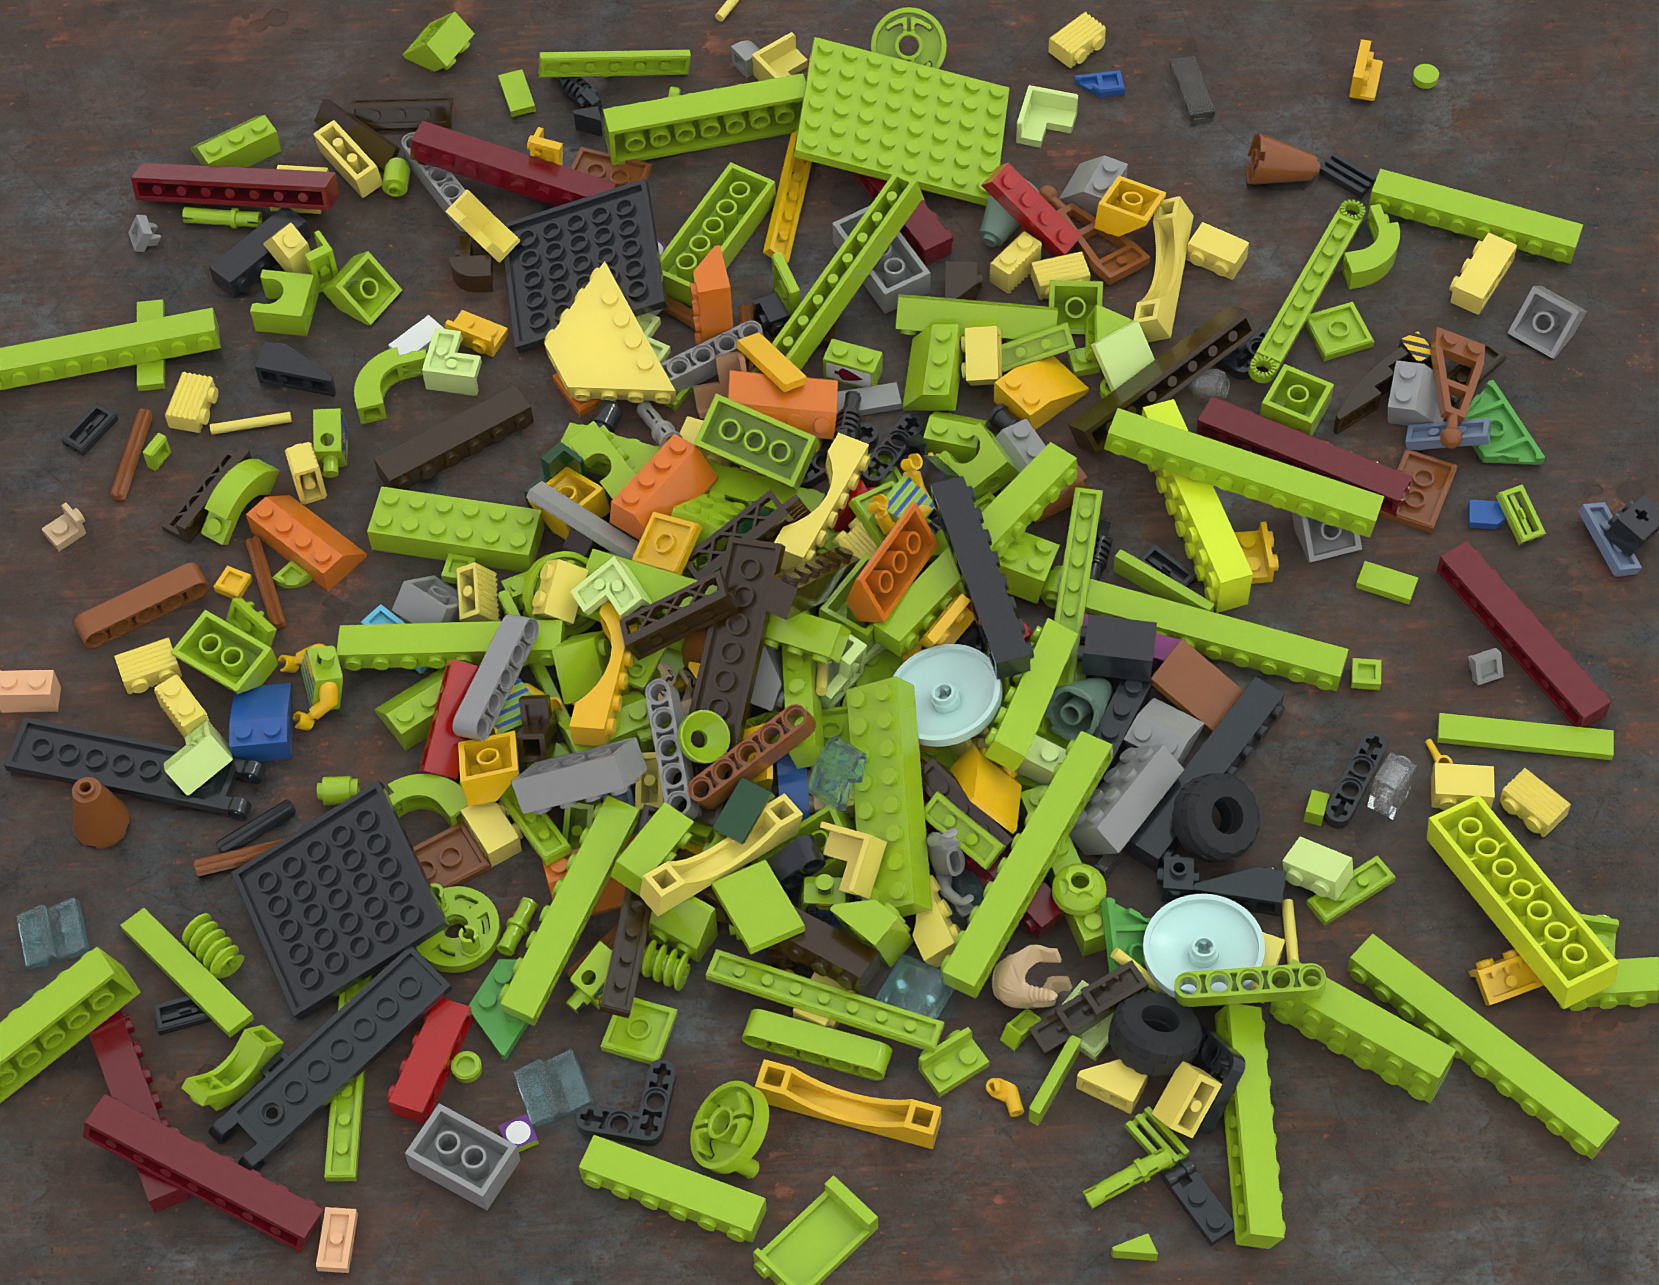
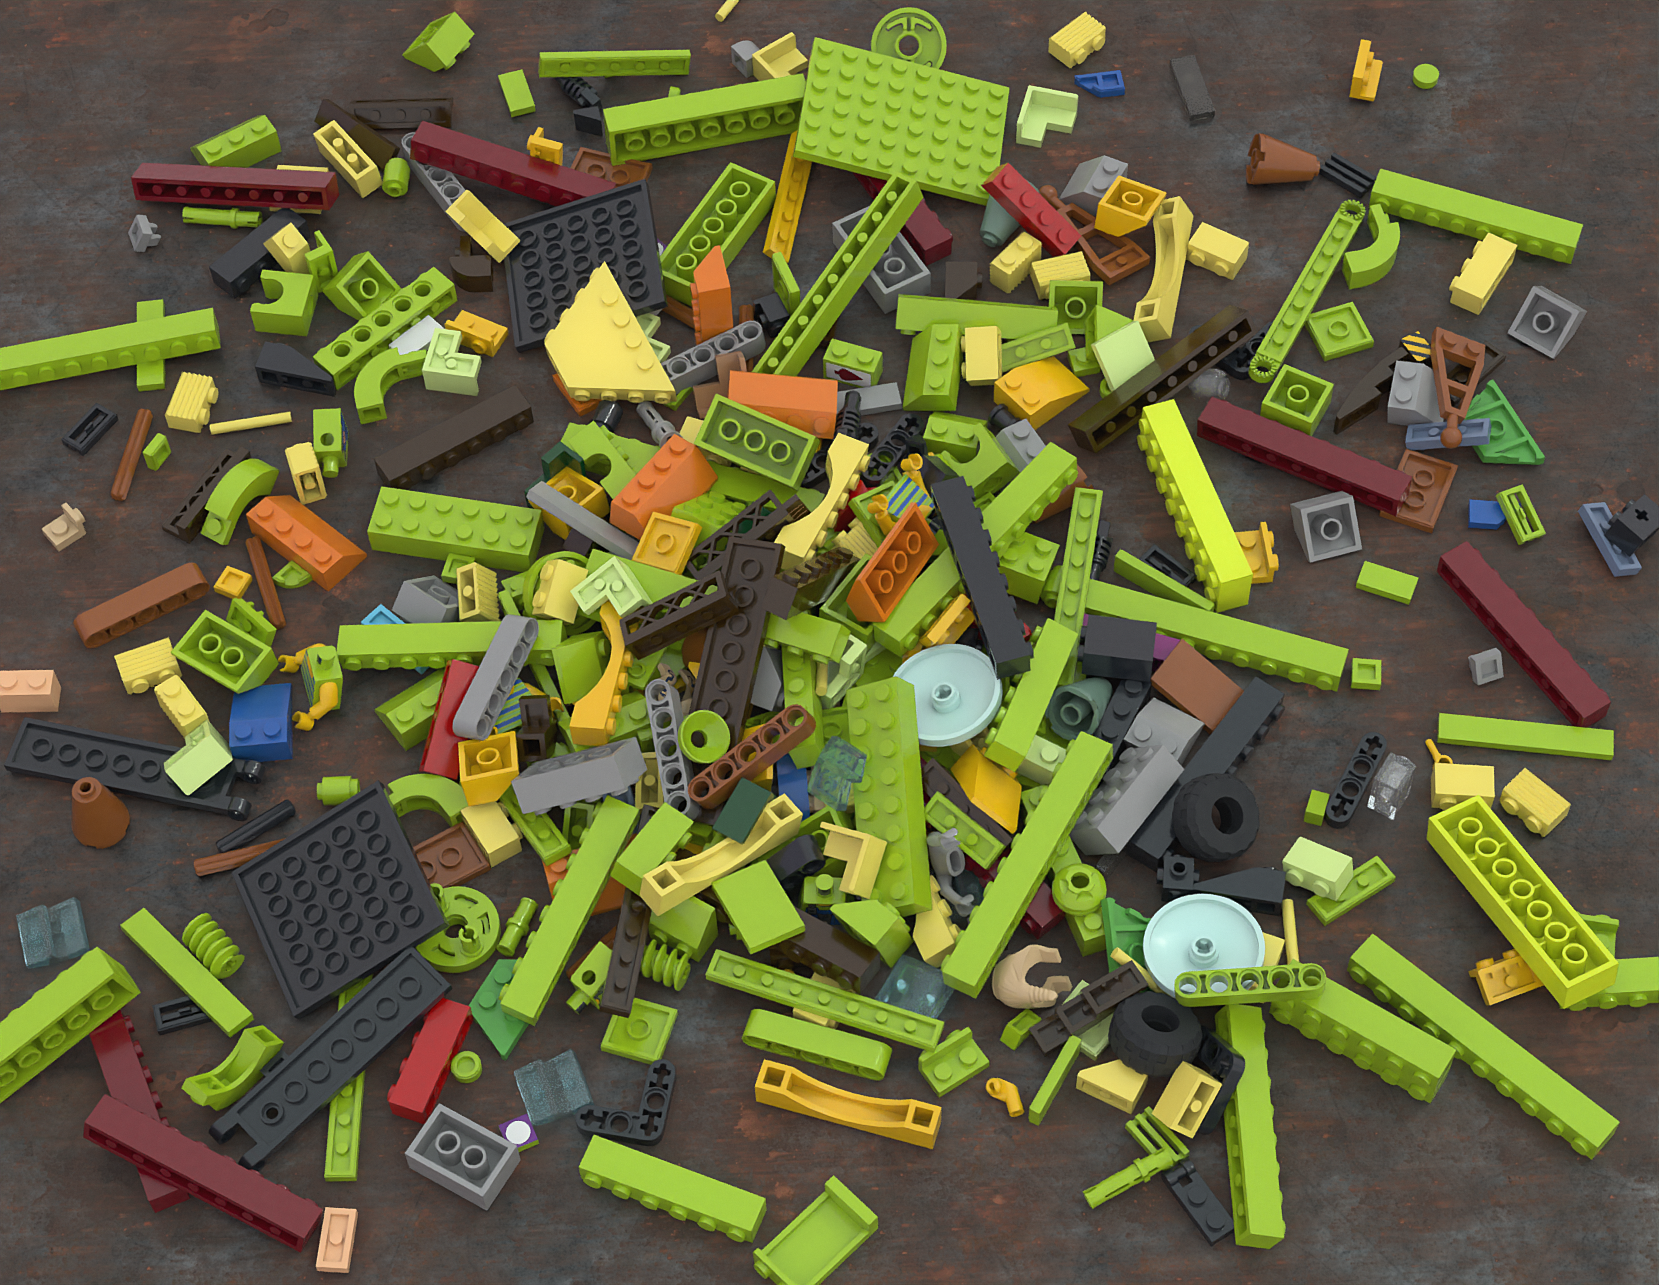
(372, 334): none -> lime brick
(734, 1147): lime piece -> none
(771, 362): yellow tile -> none
(1137, 1248): lime piece -> none
(1244, 473): lime brick -> none

